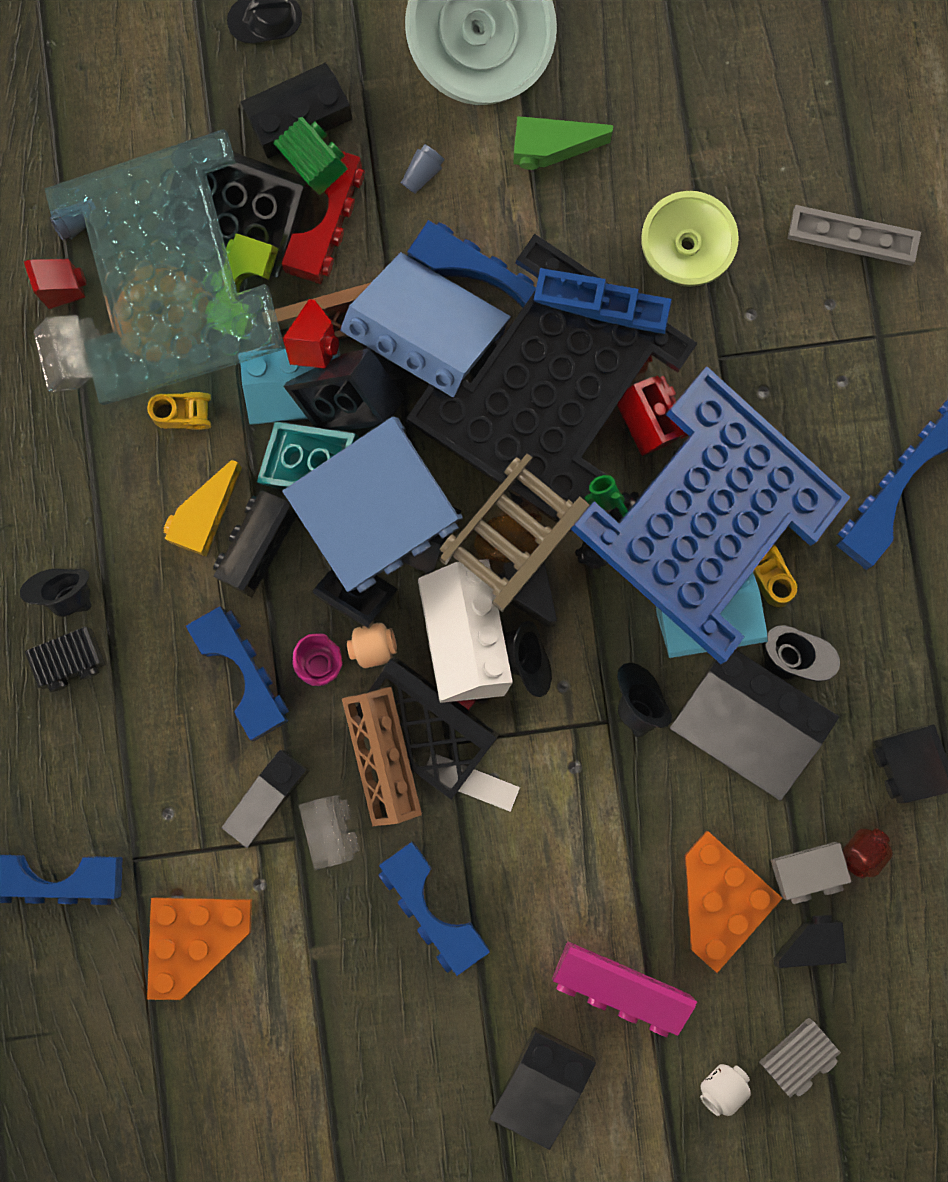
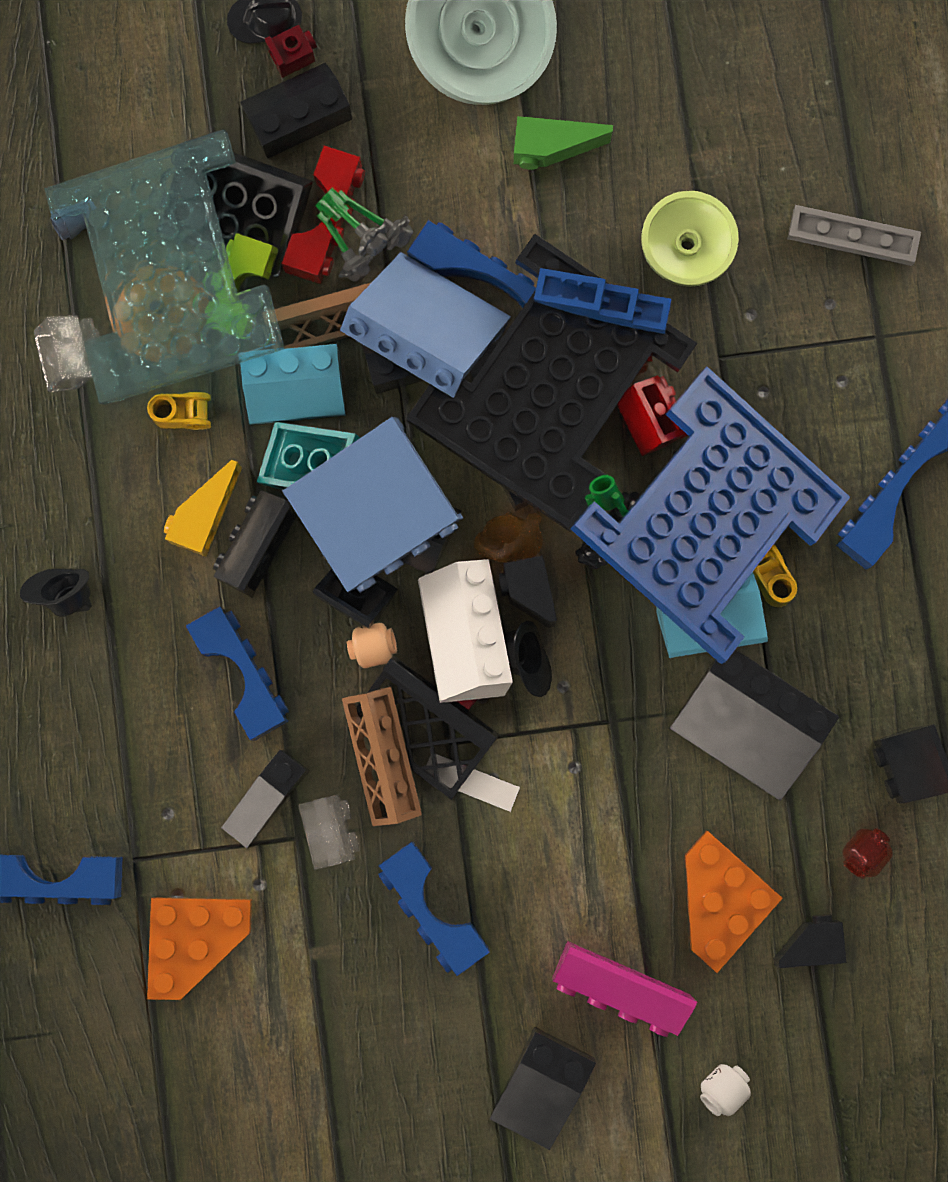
(55, 281): red slope -> none
(65, 659): black brick -> none
(291, 59): none -> dark red brick
(311, 155): green brick -> none
(311, 338): red slope -> none
(317, 659): dark pink hair -> none
(347, 393): black slope -> none
(372, 240): none -> plant
(422, 168): sand blue cone -> none
(524, 562): dark tan fence -> none
(642, 701): black piece -> none
(800, 654): piece -> none
(800, 1058): light grey brick -> none
(811, 872): light grey brick -> none

